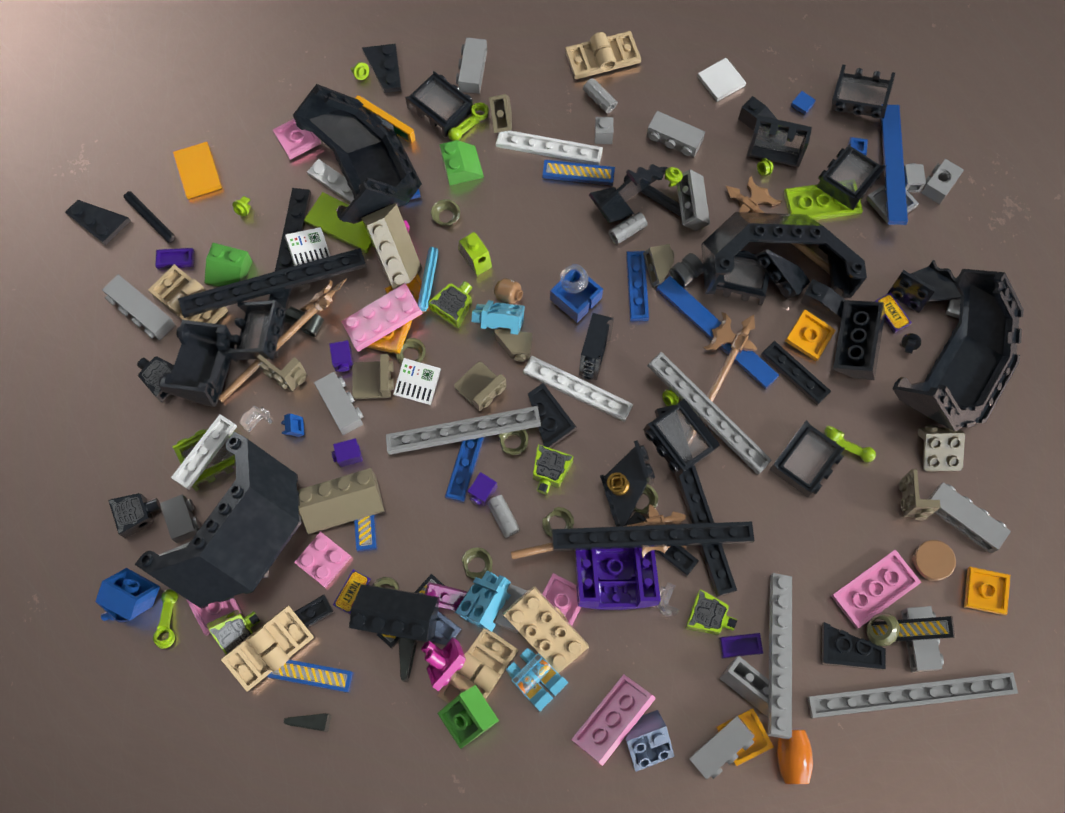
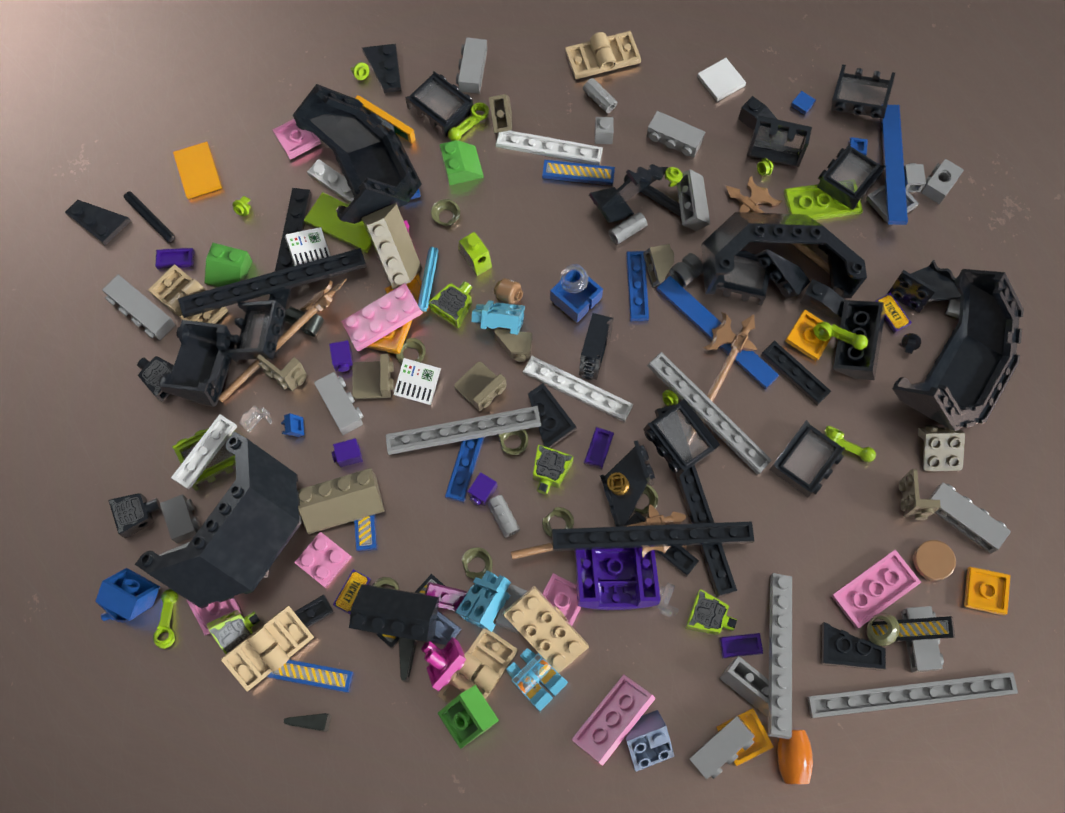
(599, 448): none -> dark purple tile
(858, 341): none -> lime piece

